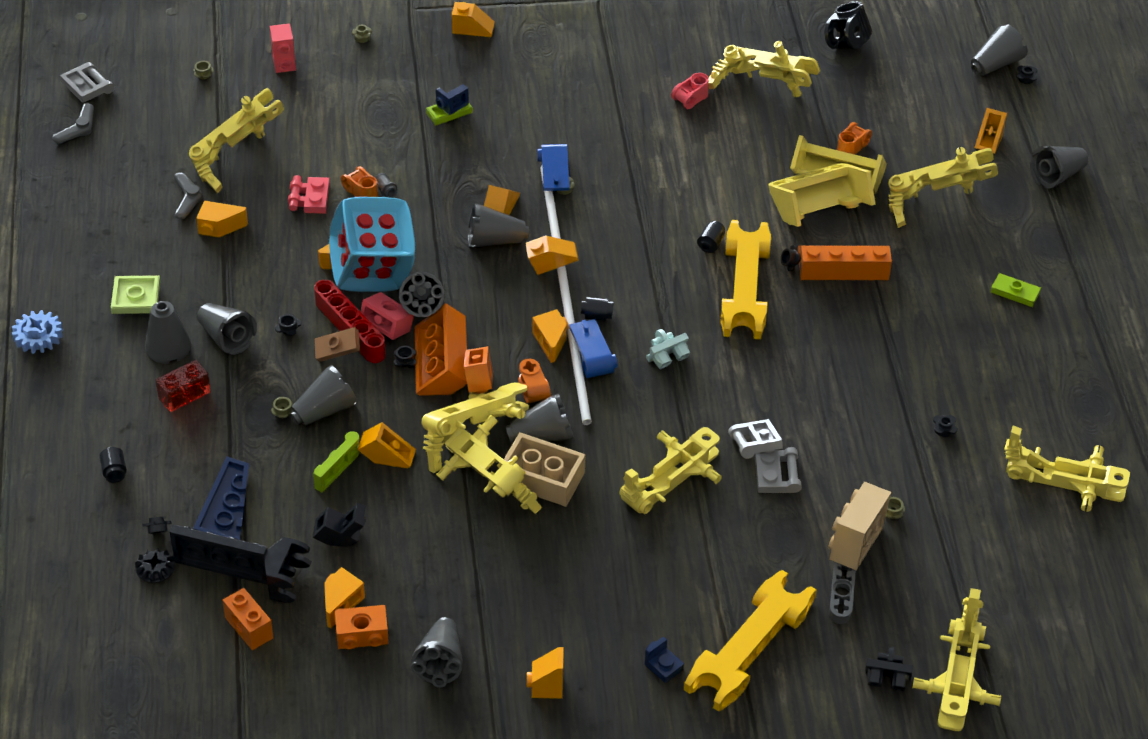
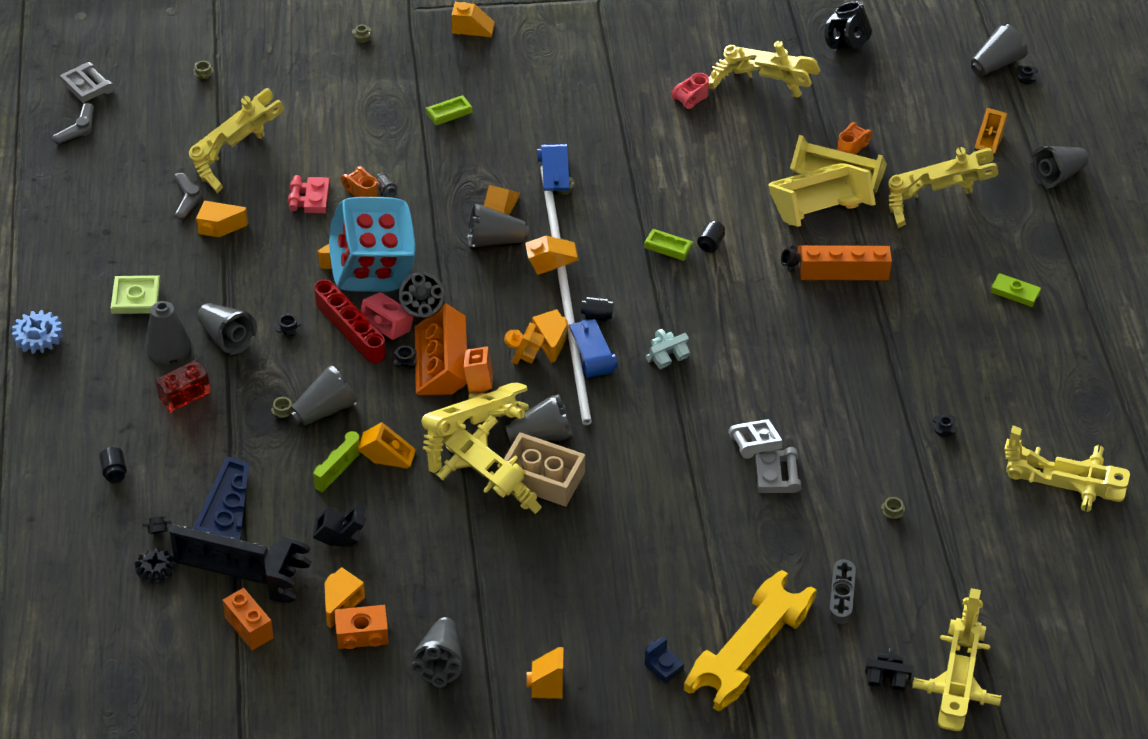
(282, 48): coral brick -> none
(337, 344): medium nougat plate -> none
(453, 100): dark blue bracket -> none
(526, 344): none -> light orange hips
(533, 377): orange piece -> none
(668, 244): none -> lime plate
(694, 456): light yellow piece -> none
(743, 308): yellow piece -> none
(859, 525): tan brick -> none

